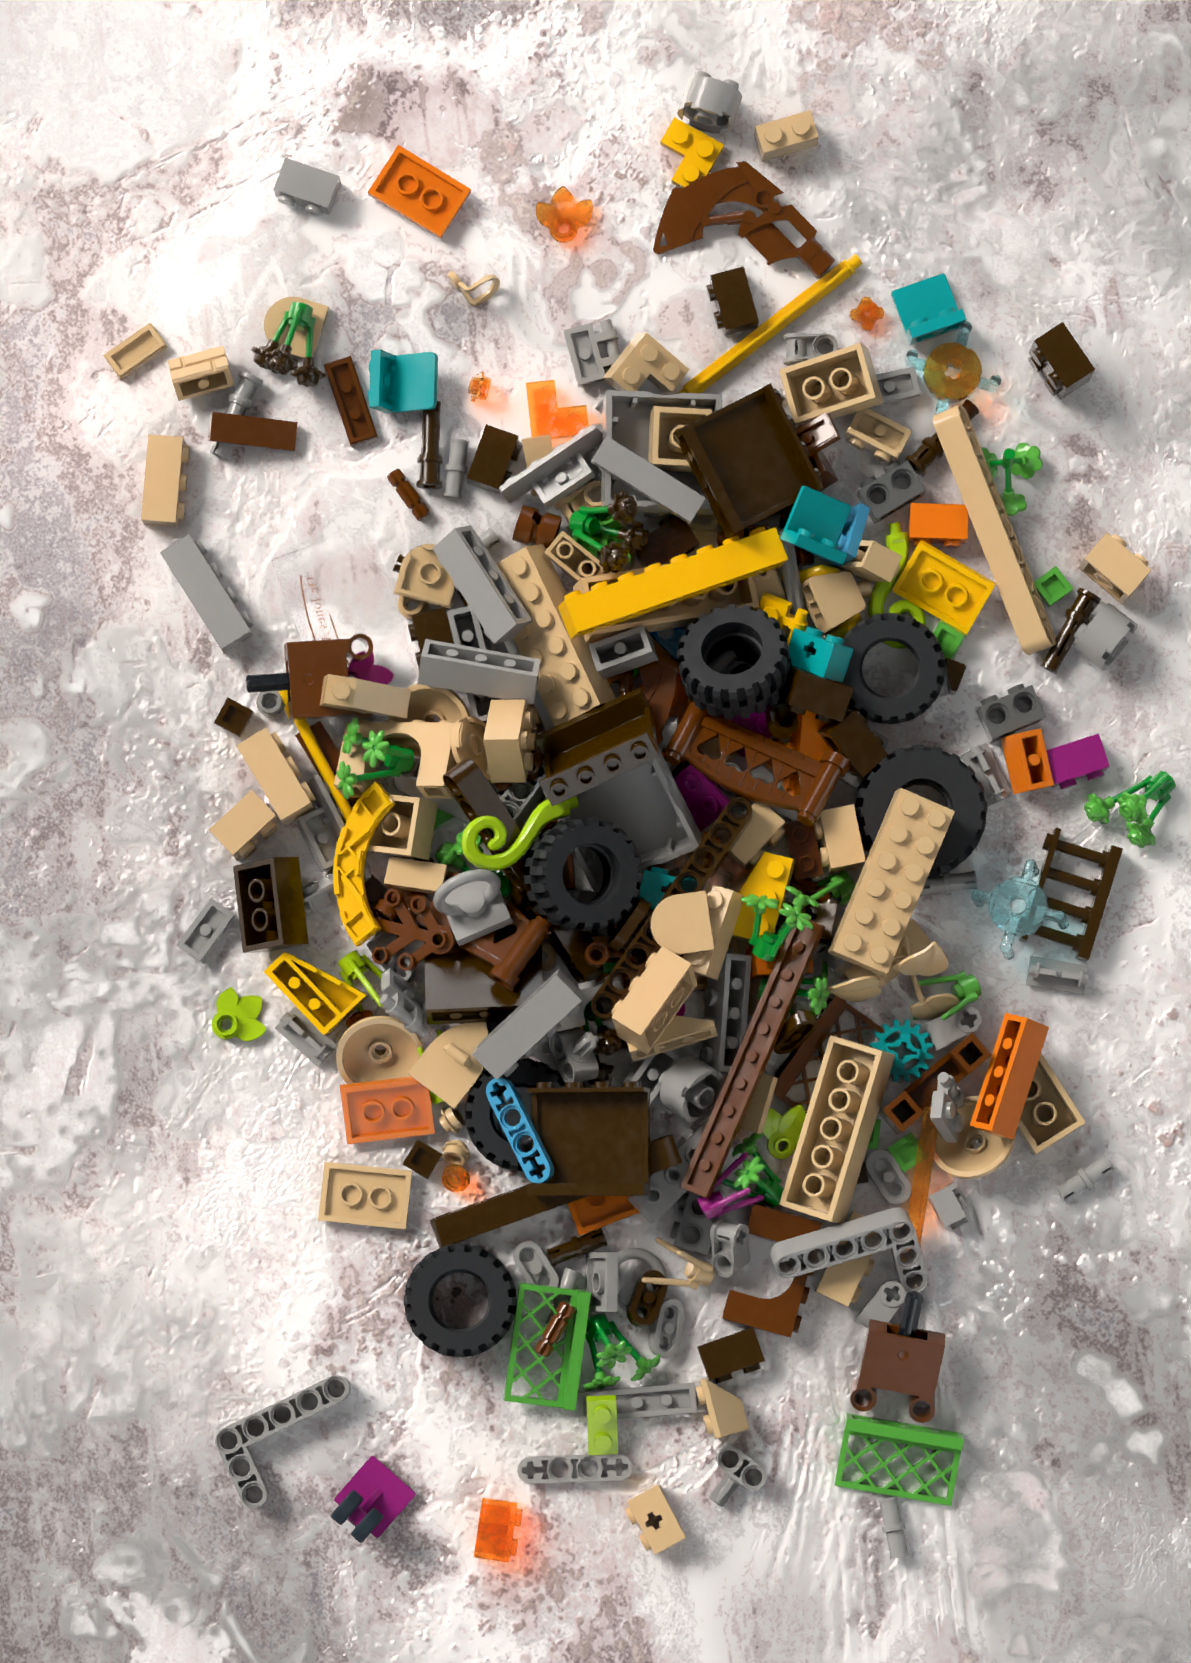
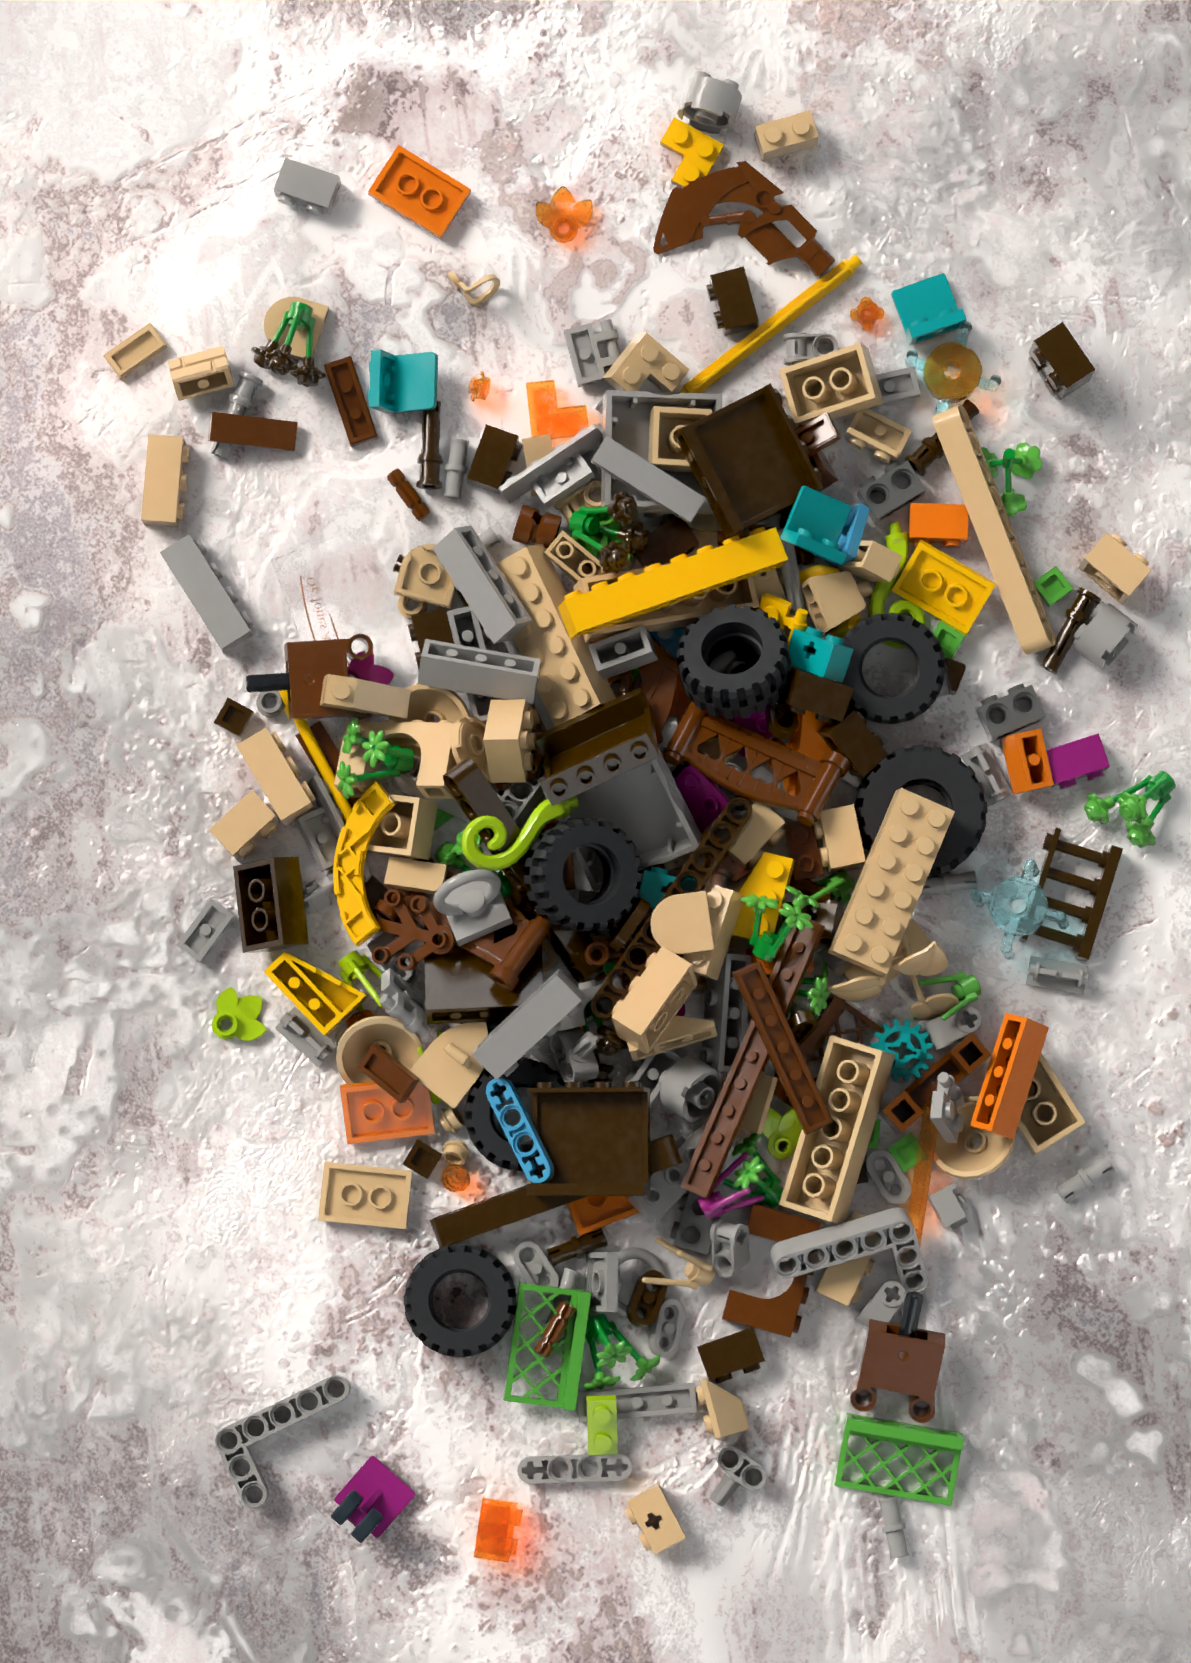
(388, 1073): none -> reddish brown tile
(782, 1047): none -> reddish brown tile

